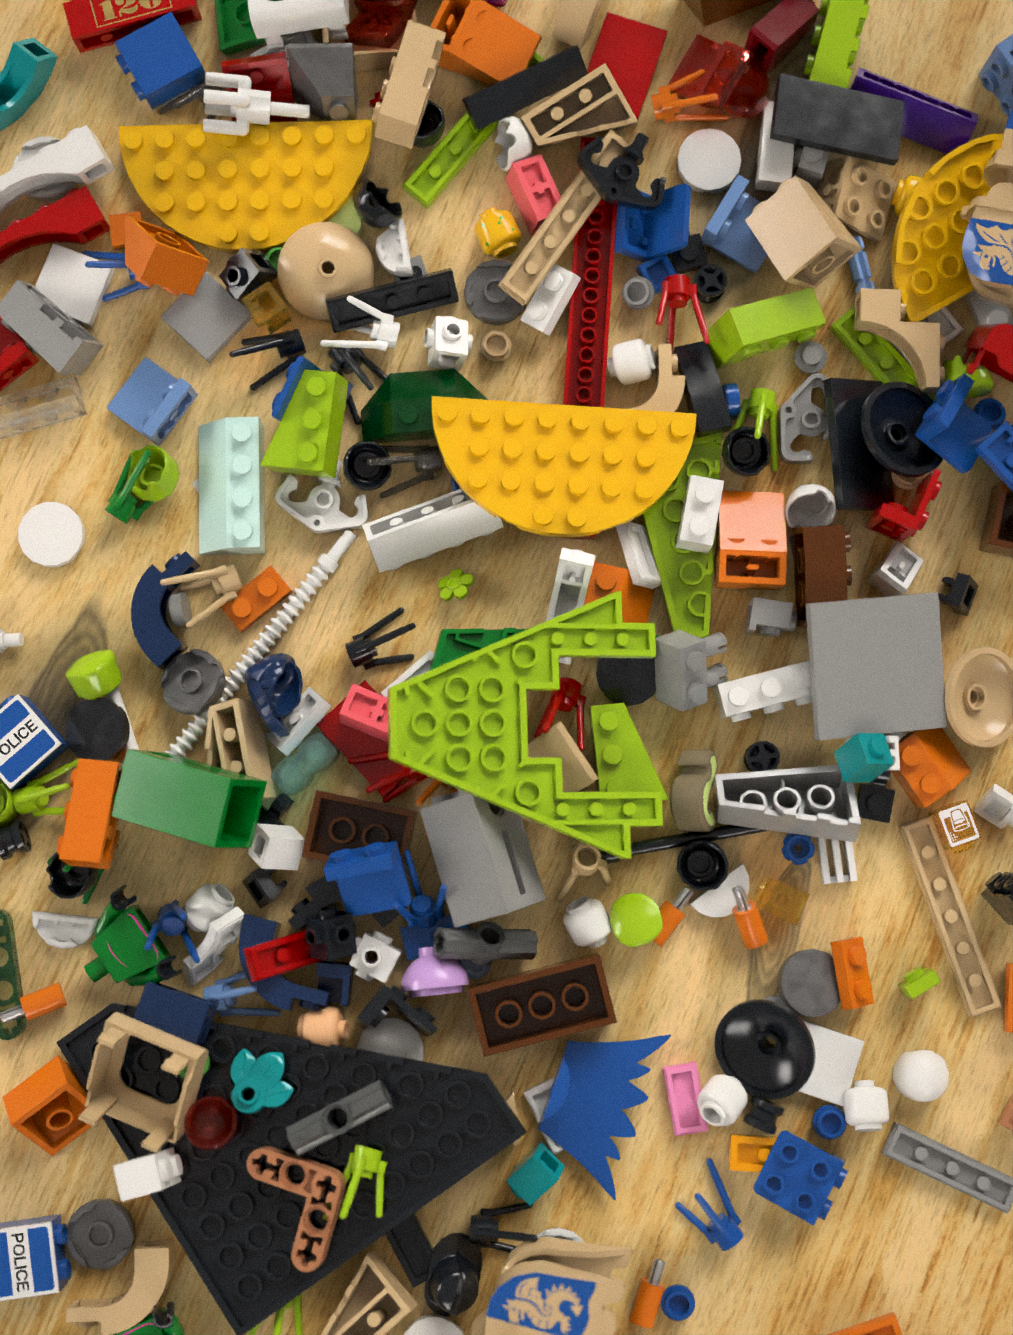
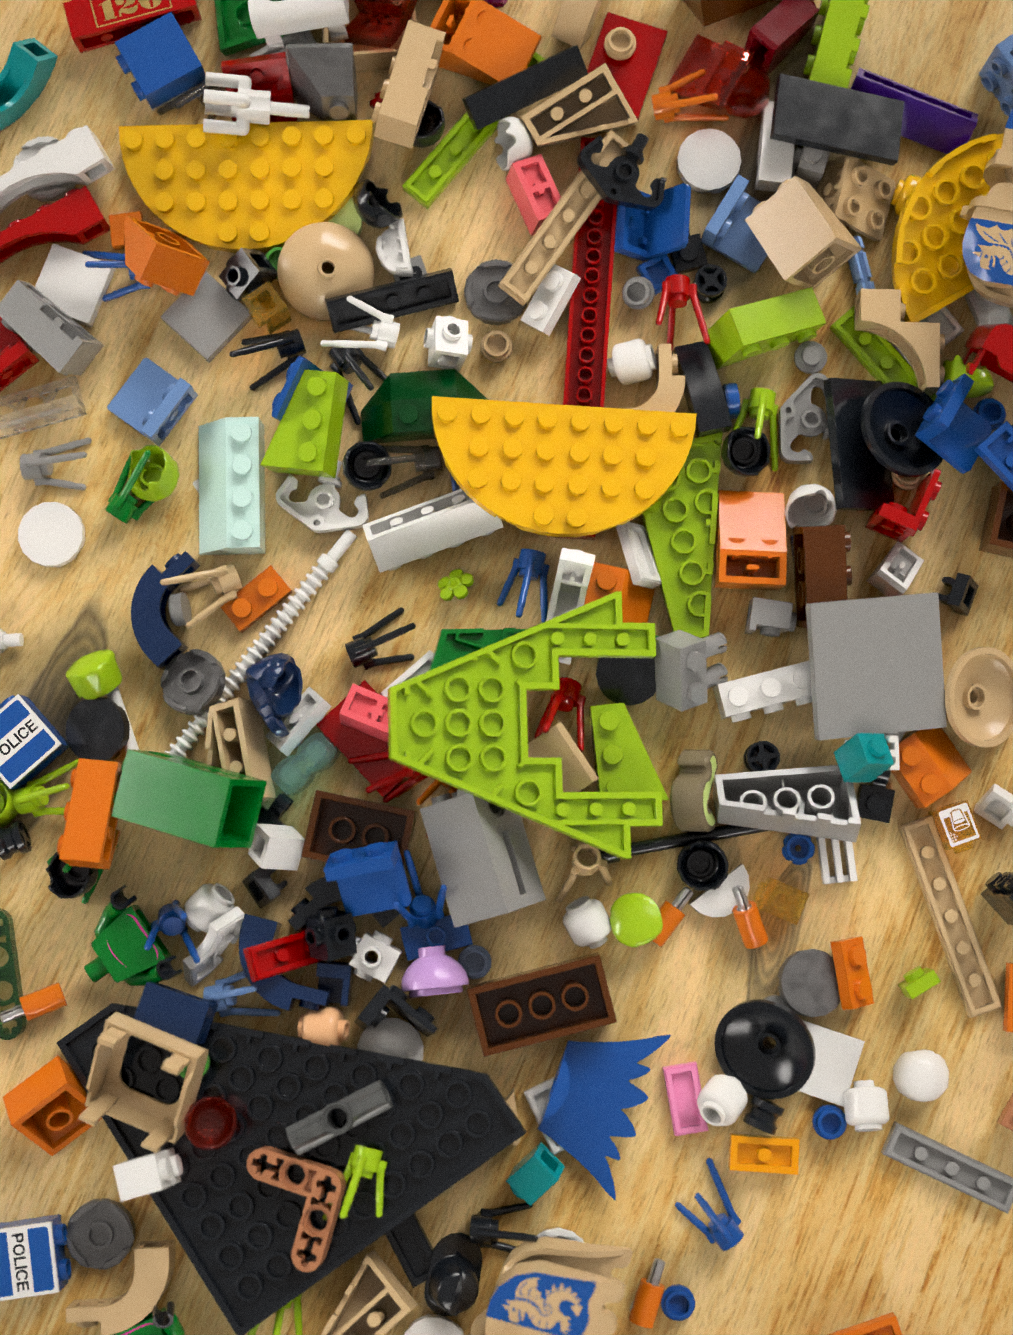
(40, 464): none -> light grey plant
(64, 929): white tile -> none
(261, 1076): teal plate -> none
(485, 943): dark grey piece -> none
(497, 233): yellow head -> none
(530, 566): none -> blue plant
(620, 43): none -> tan plate
(699, 514): white piece -> none
(800, 1177): blue bracket -> none

